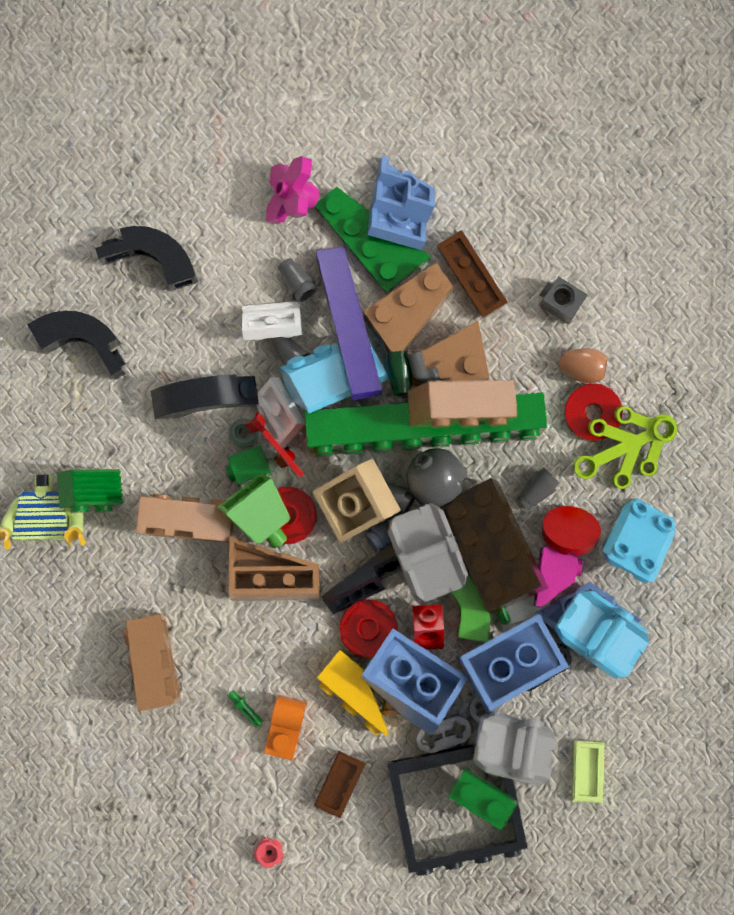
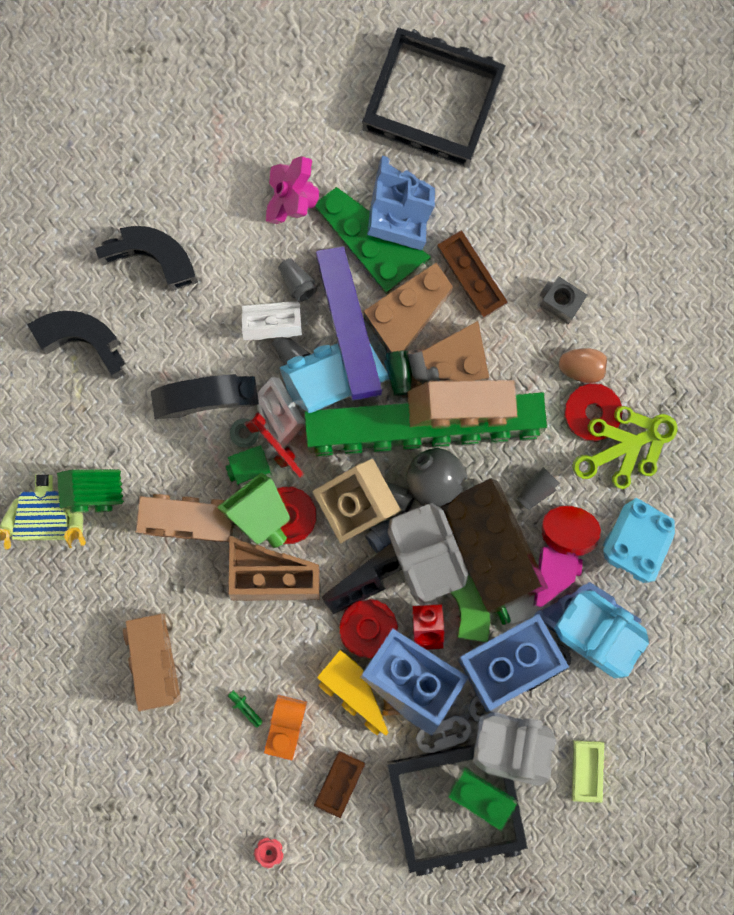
(414, 138): none -> black window

